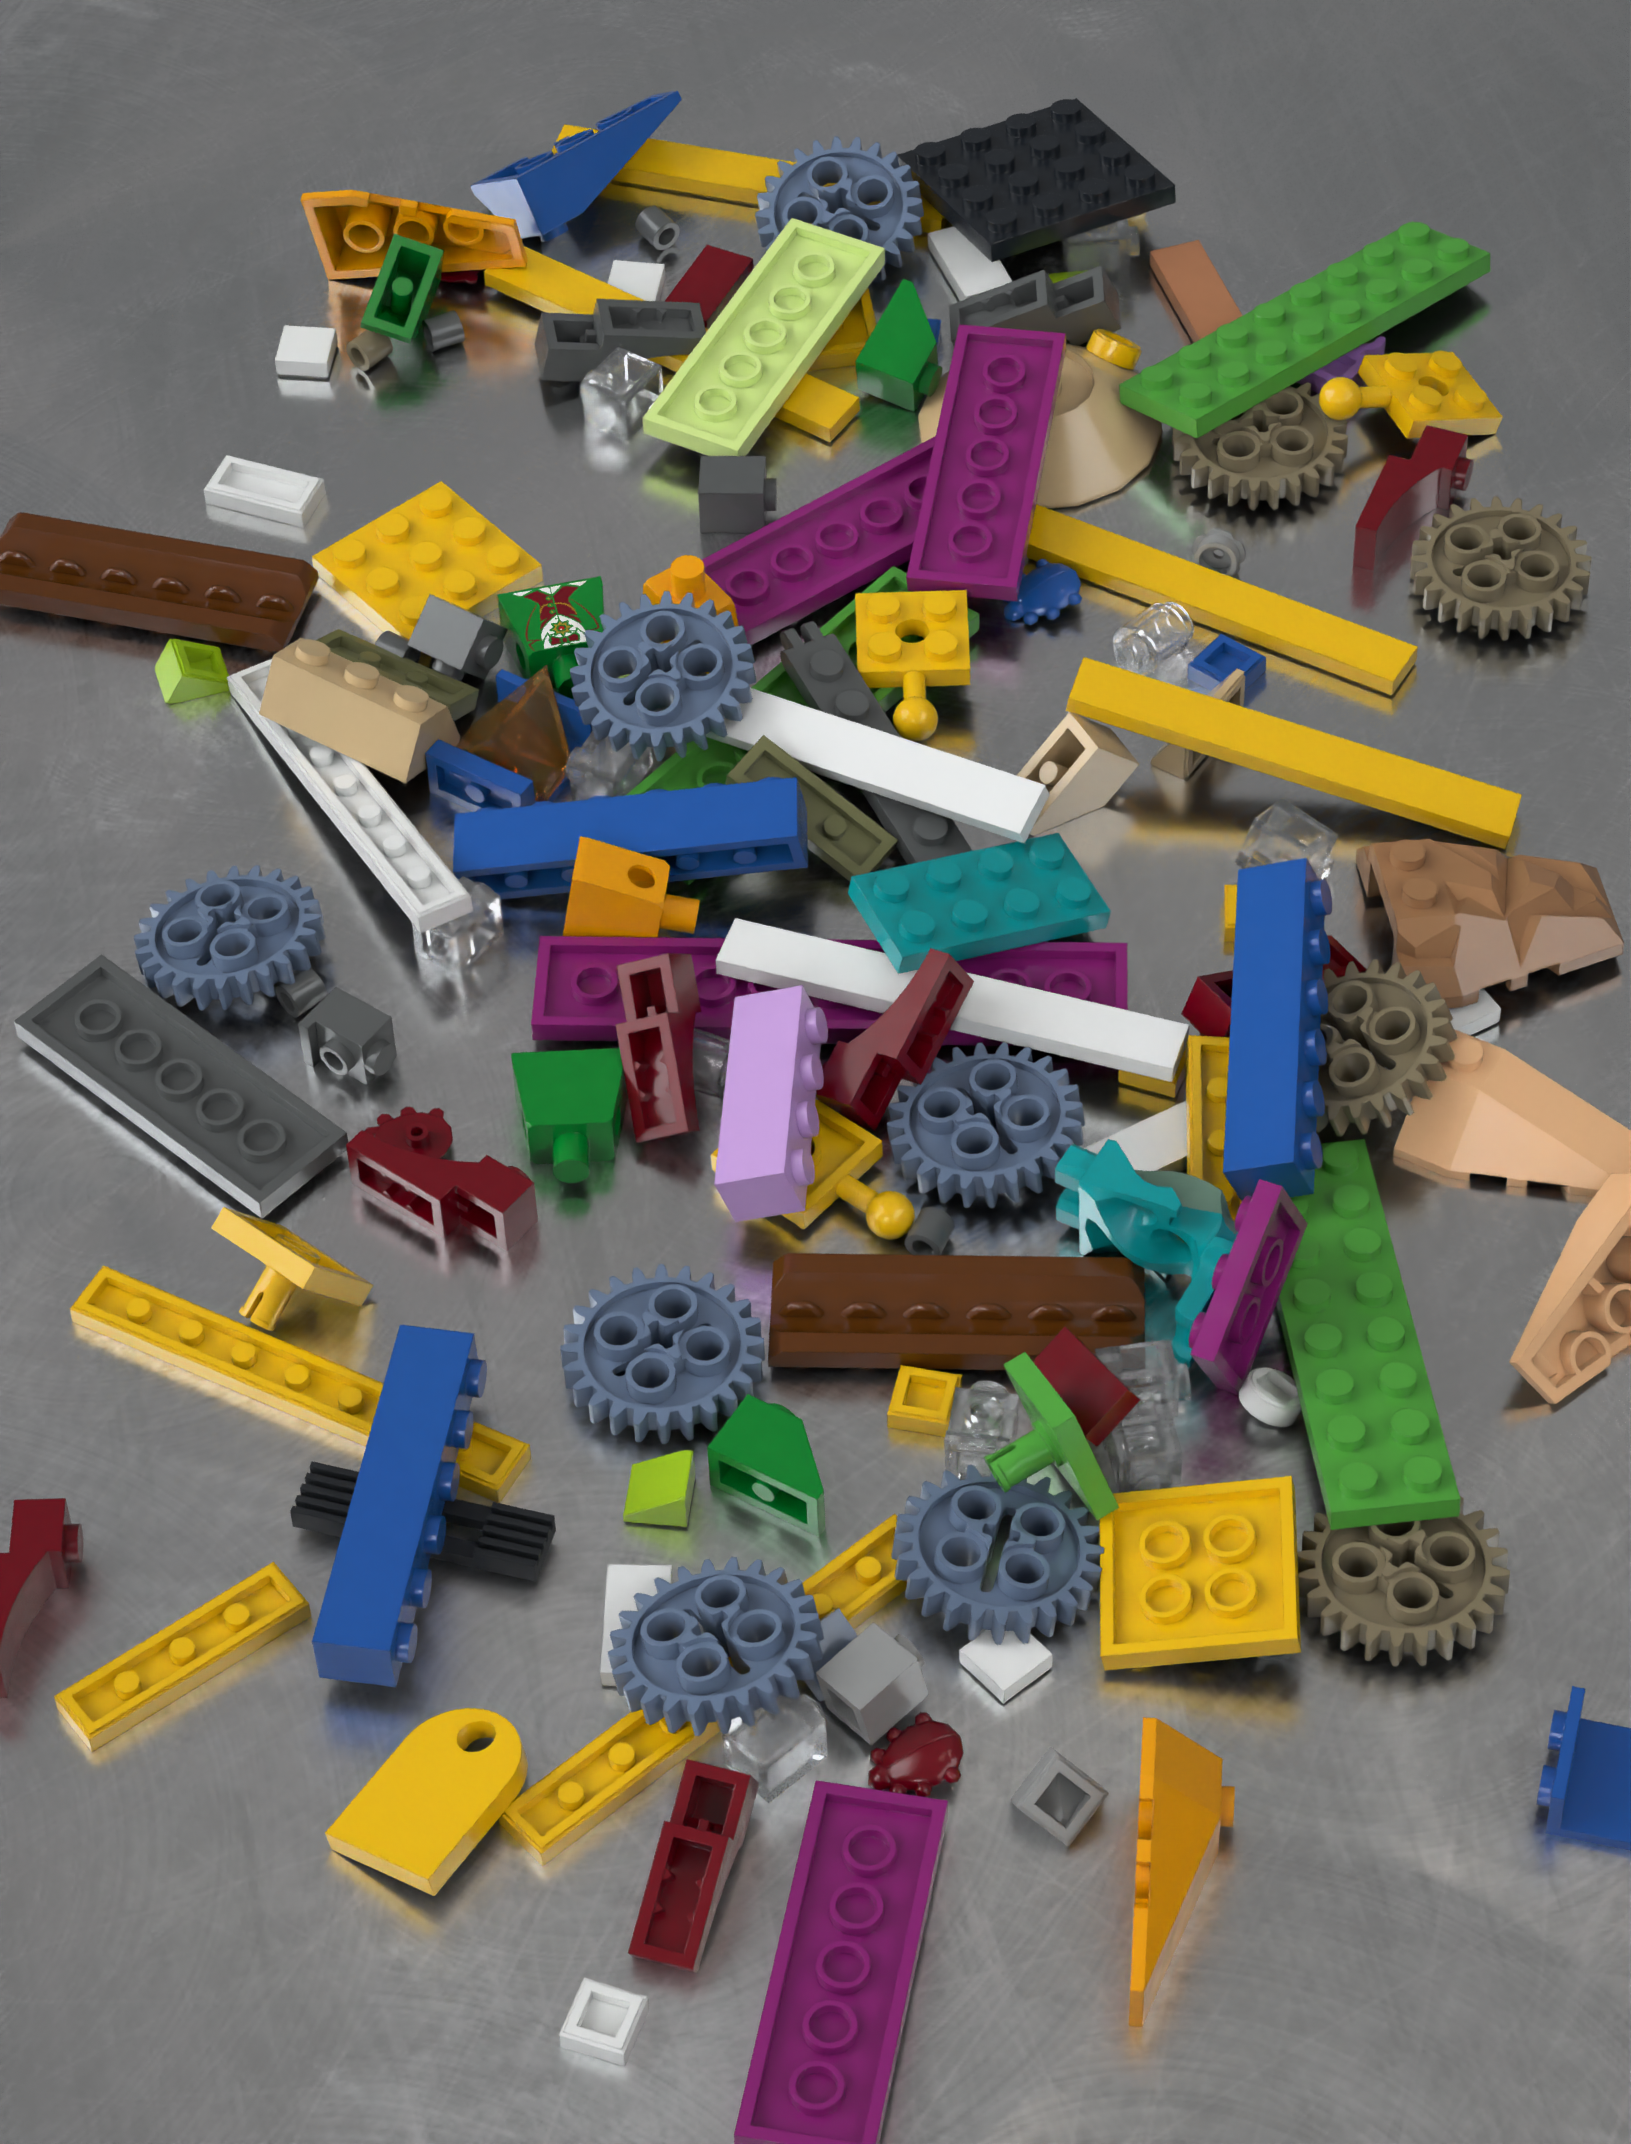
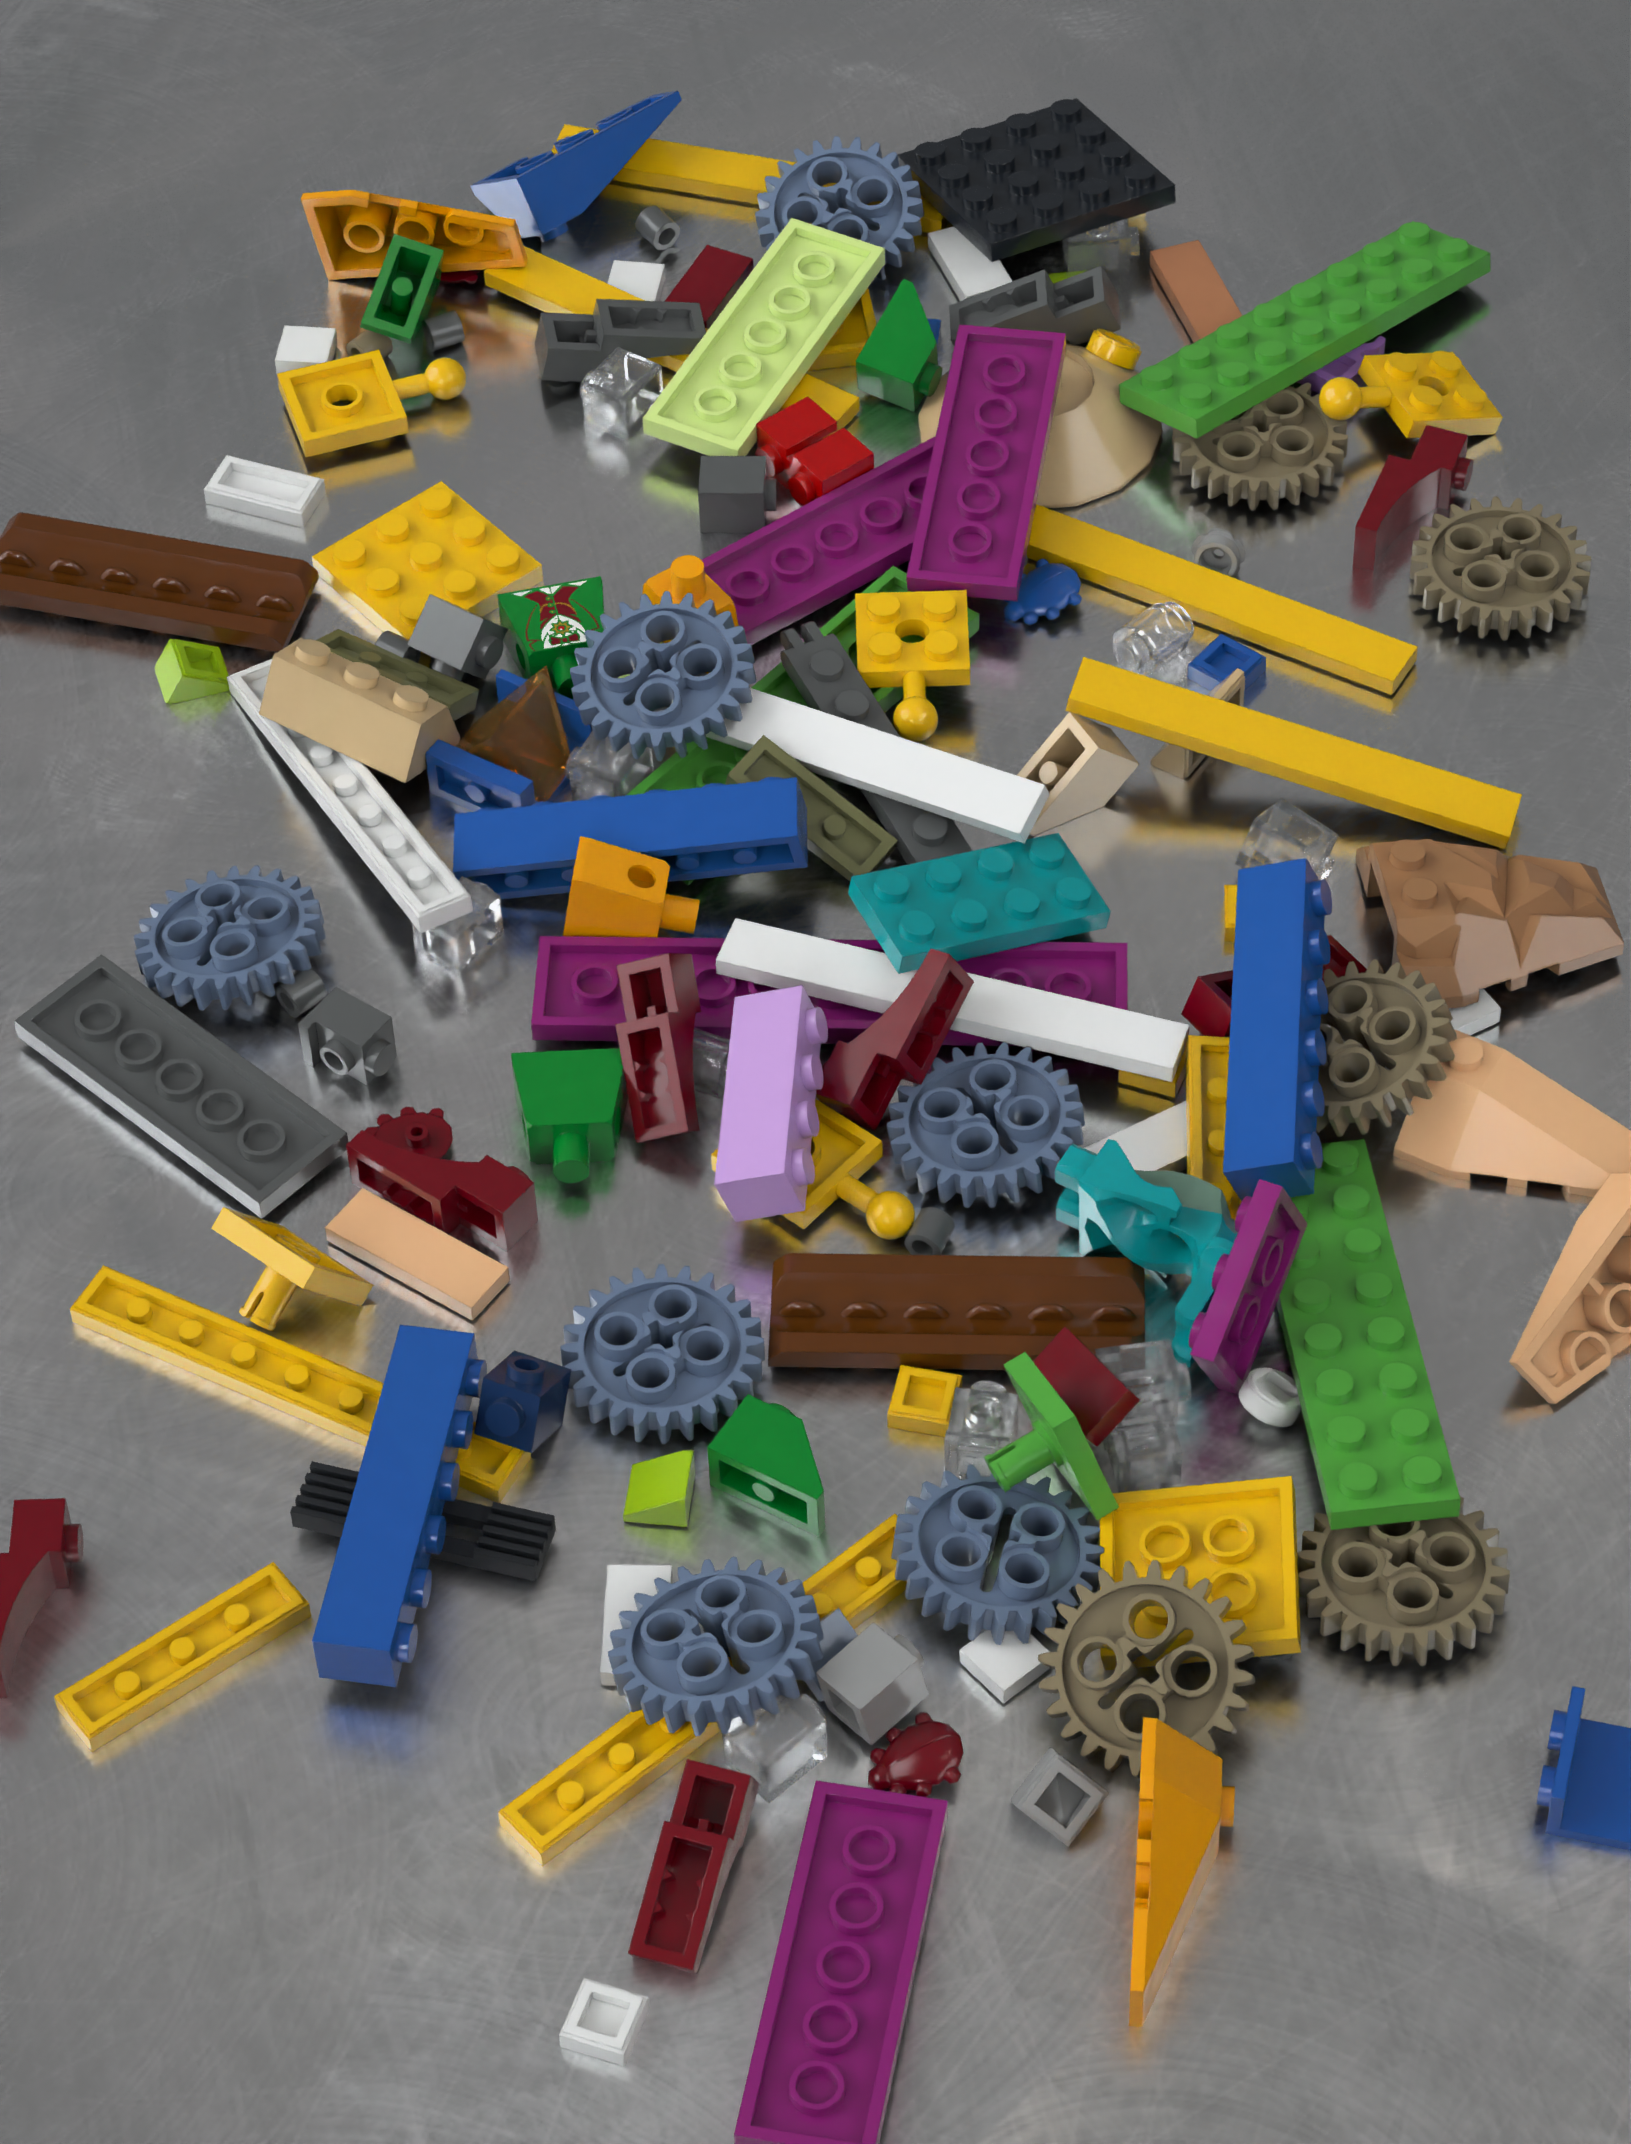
(373, 396): none -> yellow plate
(417, 1254): none -> light nougat tile
(433, 1798): yellow tile -> none
(522, 1401): none -> dark blue brick
(803, 459): none -> red piece
(1108, 1622): none -> dark tan gear

